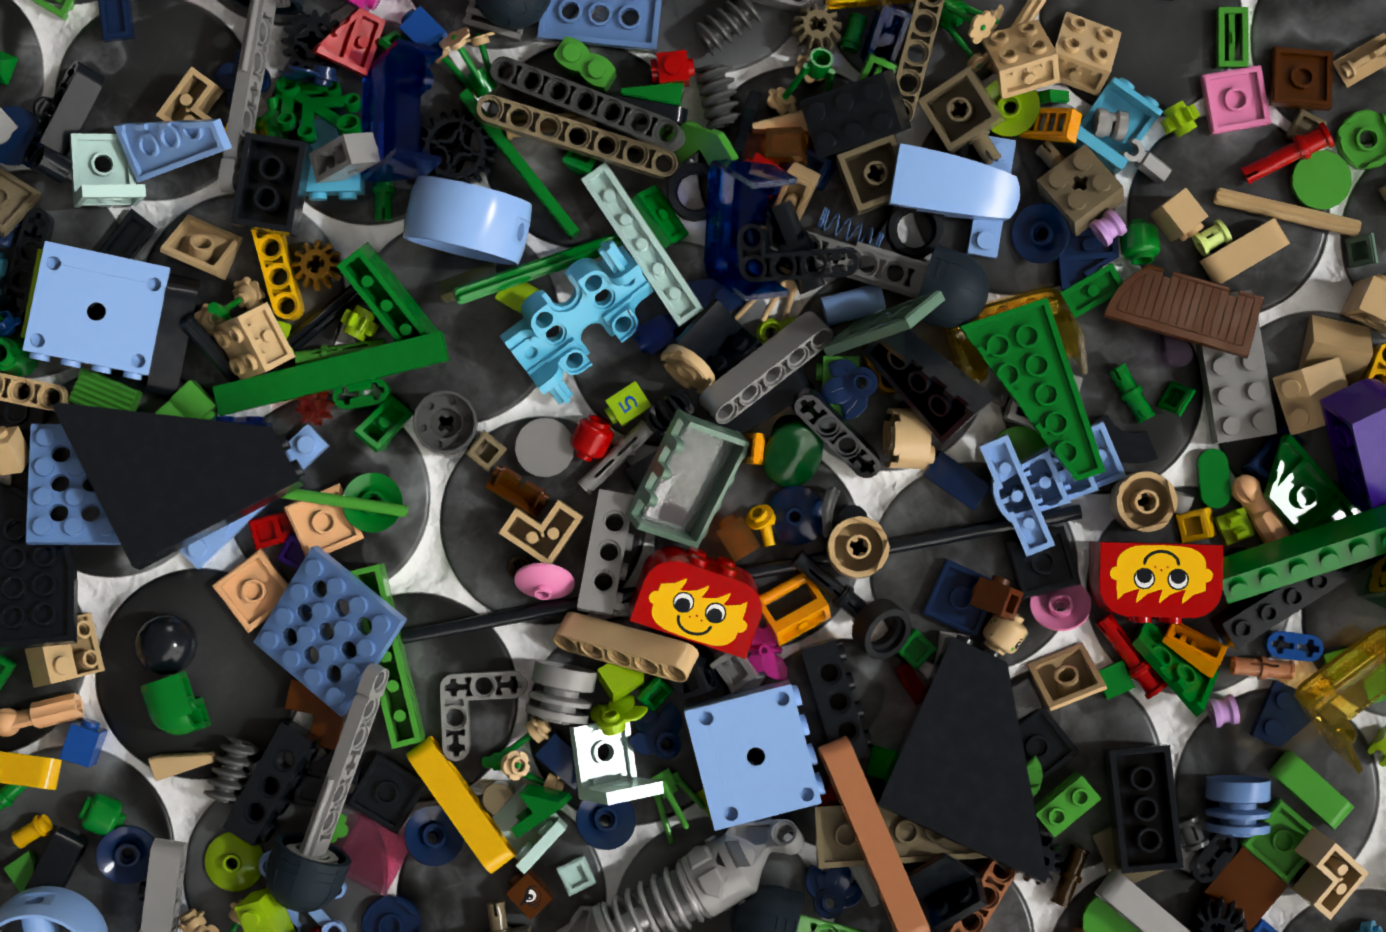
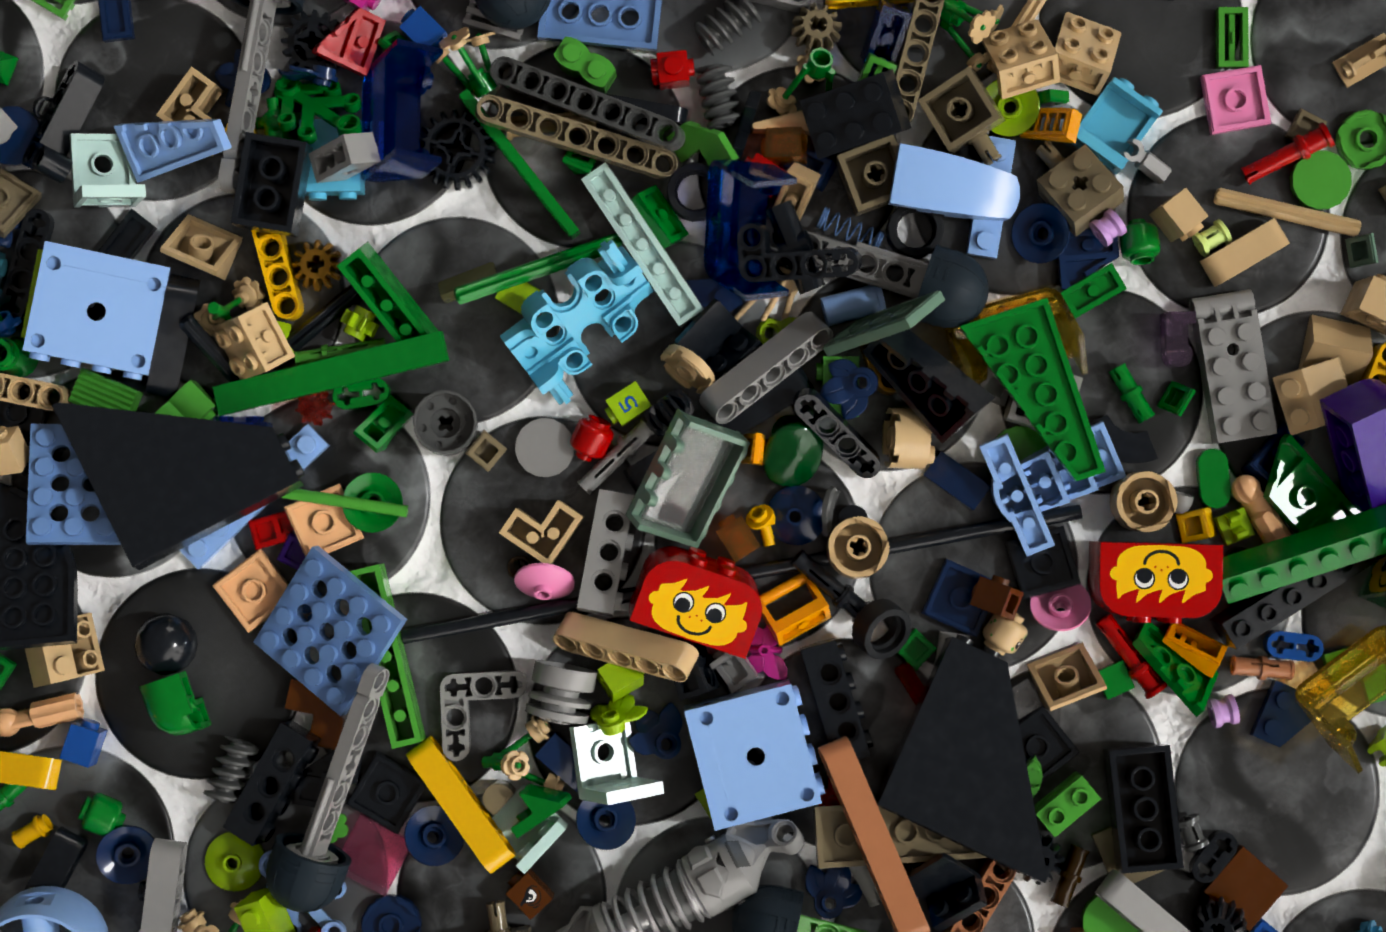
(21, 870): bright green tile -> none
(172, 764): tan slope -> none
(383, 200): green pin -> none
(467, 220): light blue cylinder -> none
(509, 487): reddish brown hinge -> none
(576, 875): light aqua tile -> none
(654, 693): green slope -> none
(657, 334): clear blue brick -> none
(661, 93): green slope -> none
(669, 785): bright green plant -> none
(851, 40): green pin -> none
(880, 761): green slope -> none
(1110, 124): light grey wheel -> none
(1180, 119): lime gear -> none
(1187, 310): reddish brown piece -> none
(1238, 805): medium blue wheel -> none
(1278, 846): bright green tile -> none
(1301, 78): reddish brown tile -> none
(1311, 789): bright green beam -> none
(1331, 874): tan brick -> none

